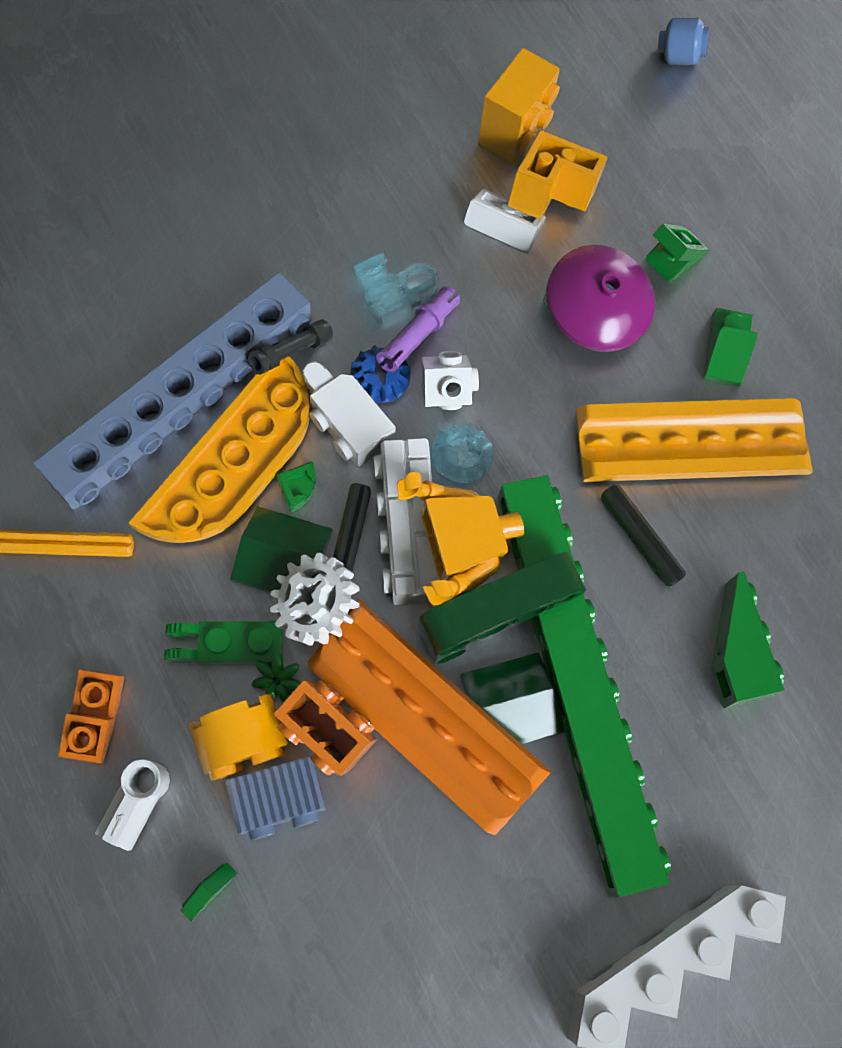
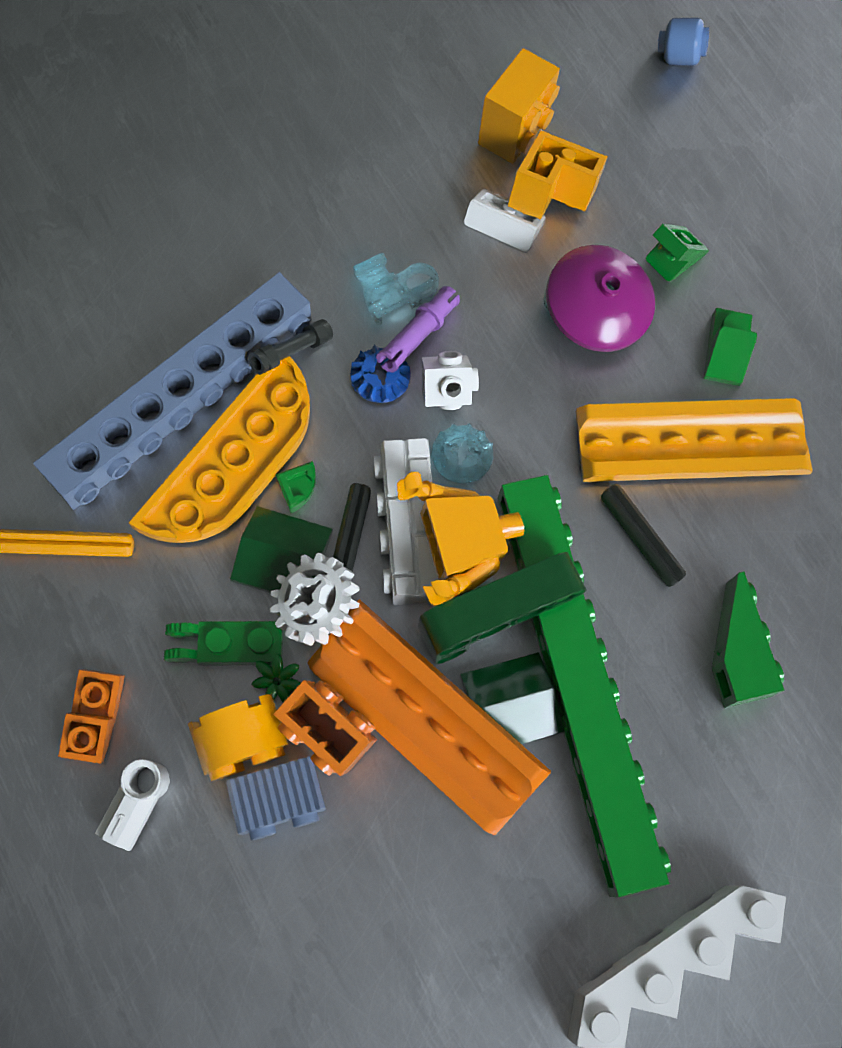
(208, 891): green tile -> none
(347, 414): white hinge -> none

